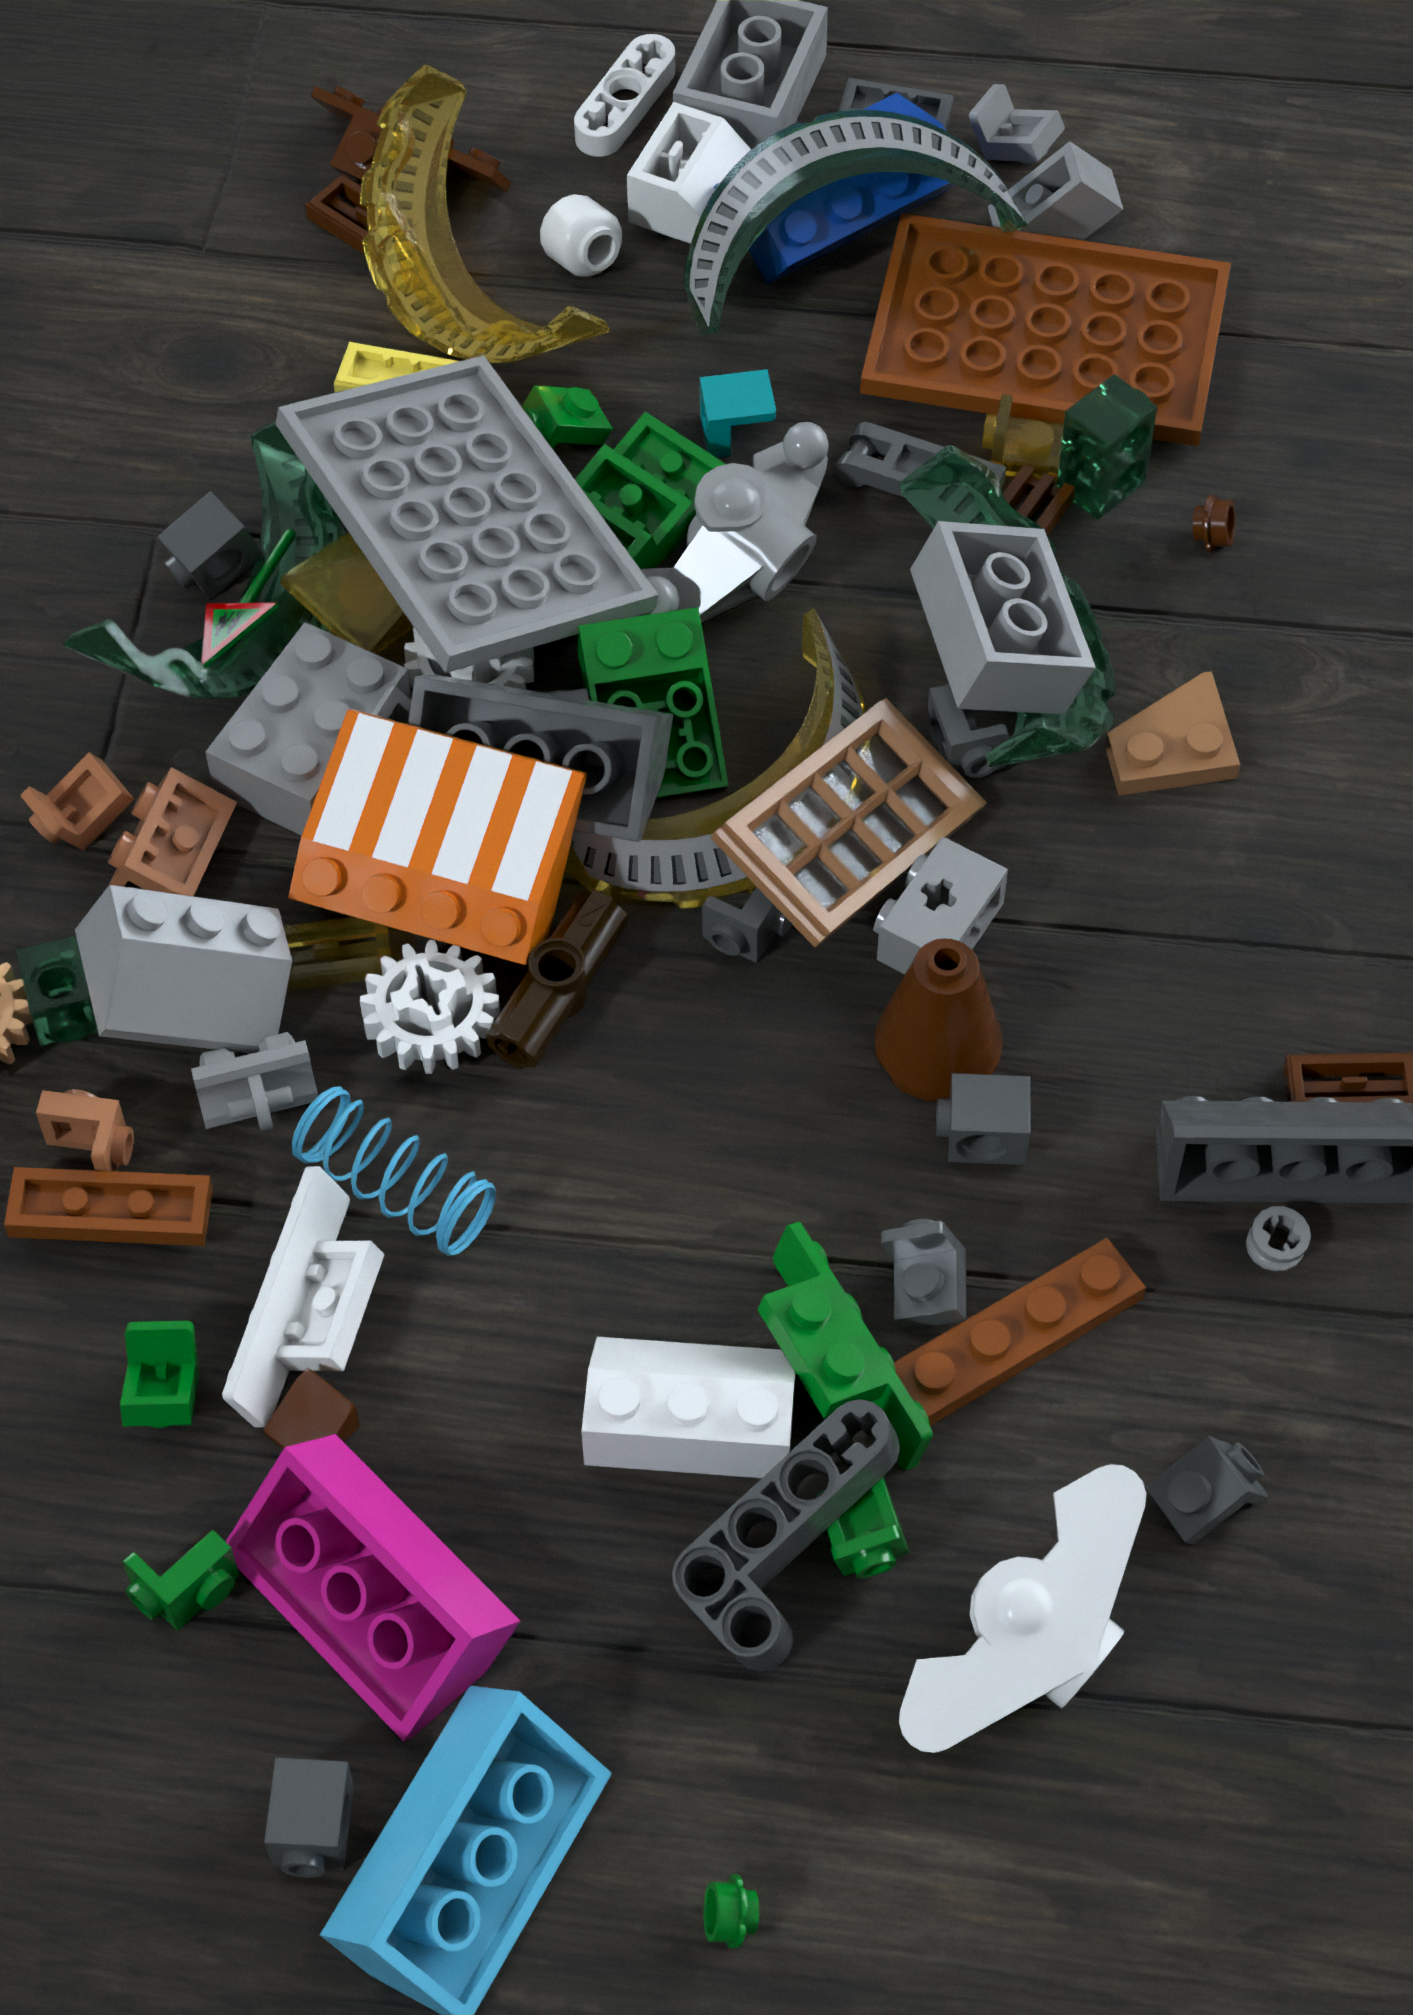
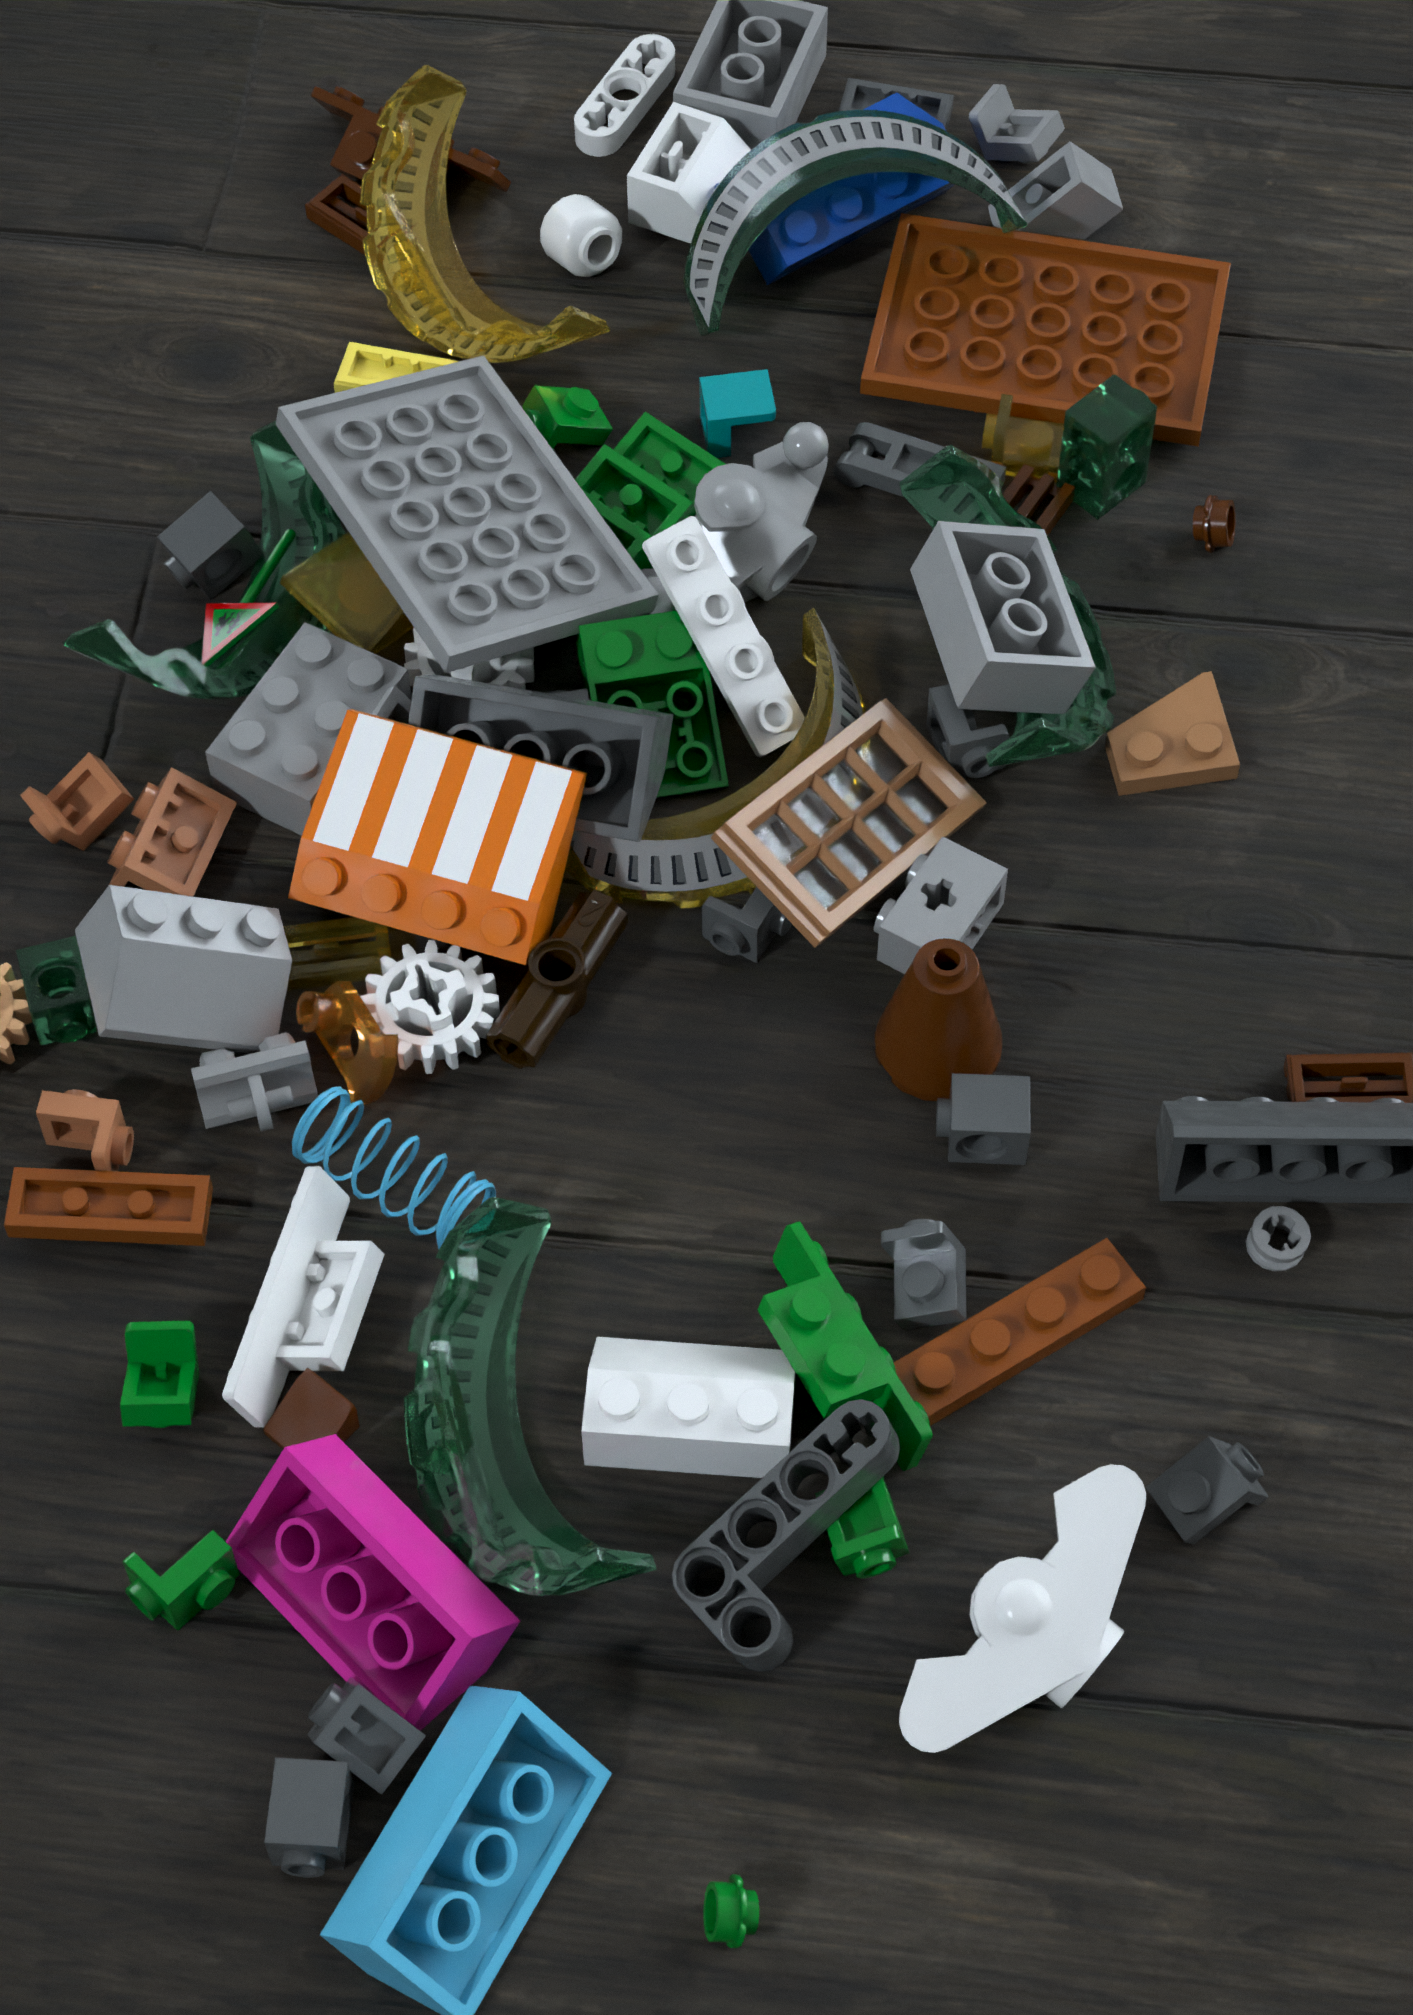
(333, 1017): none -> clear orange piece
(363, 1732): none -> dark grey bracket
(467, 1421): none -> clear green windscreen
(725, 635): none -> white bracket

